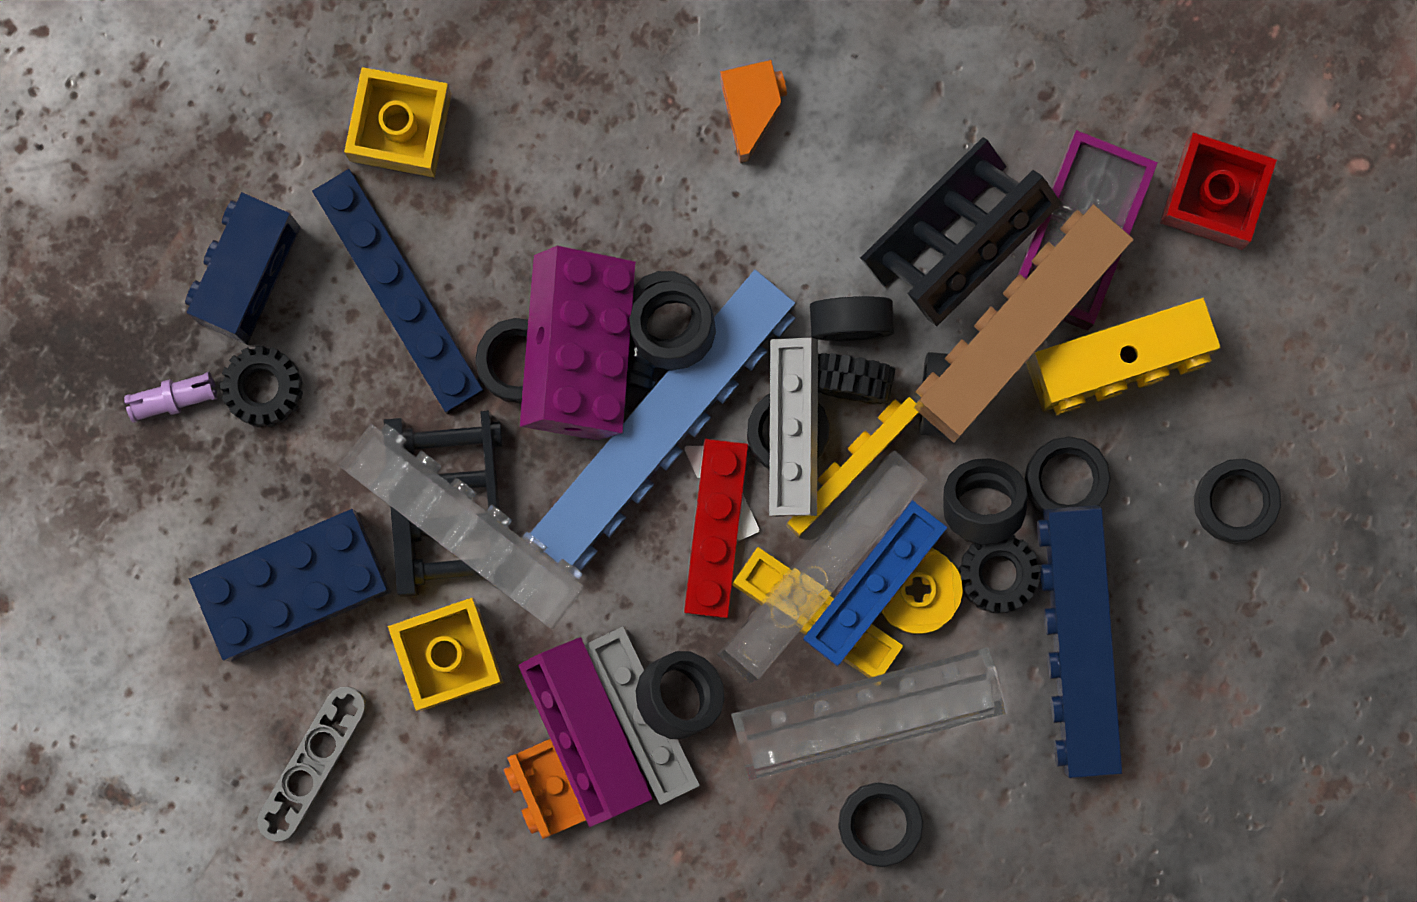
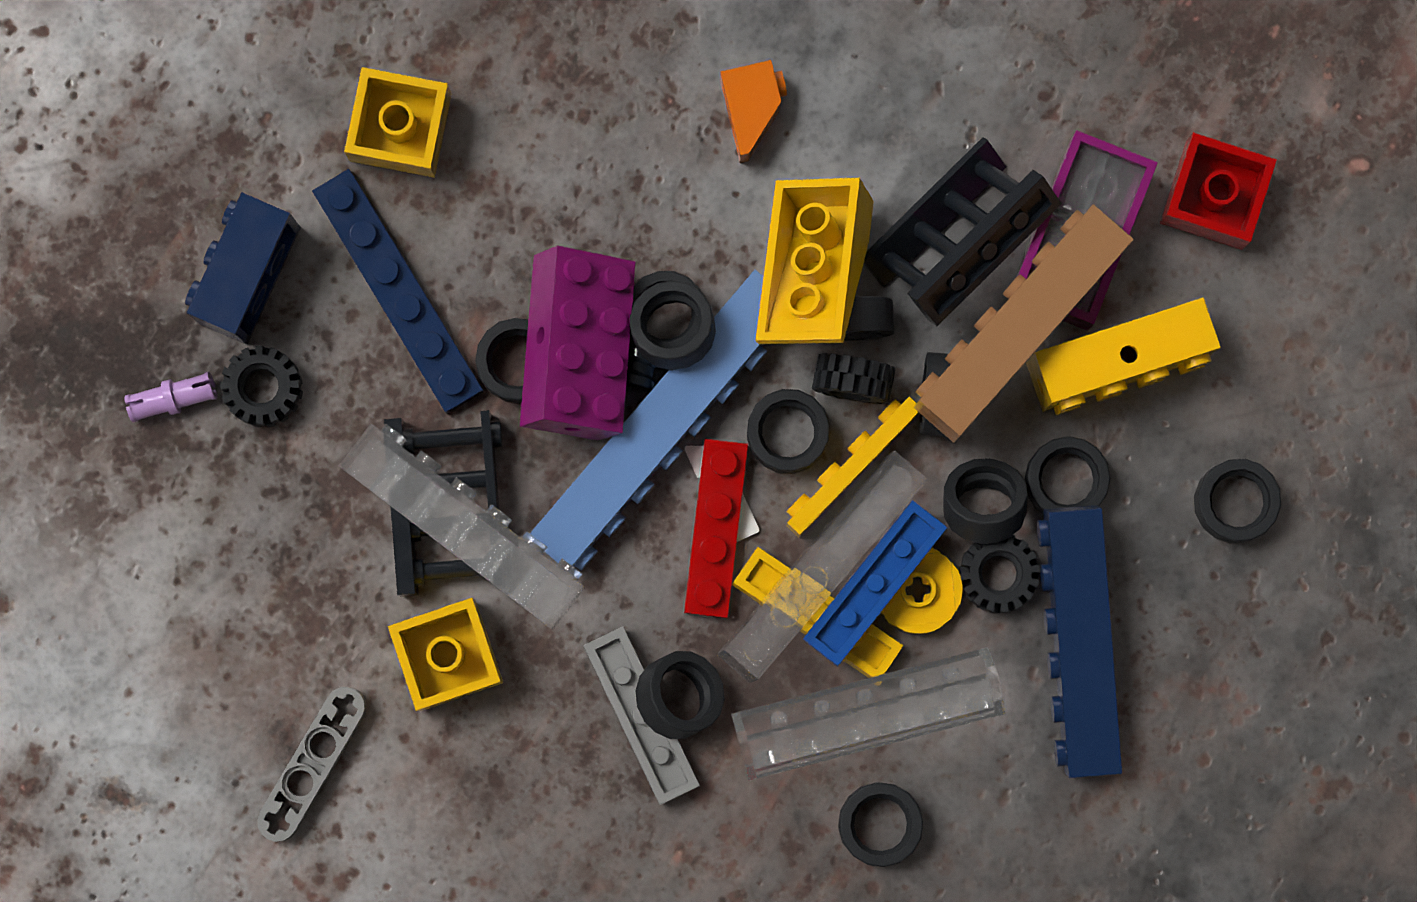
(289, 585): dark blue brick -> none
(545, 789): orange bracket -> none
(585, 731): magenta brick -> none
(793, 427): light grey plate -> none
(813, 260): none -> yellow slope

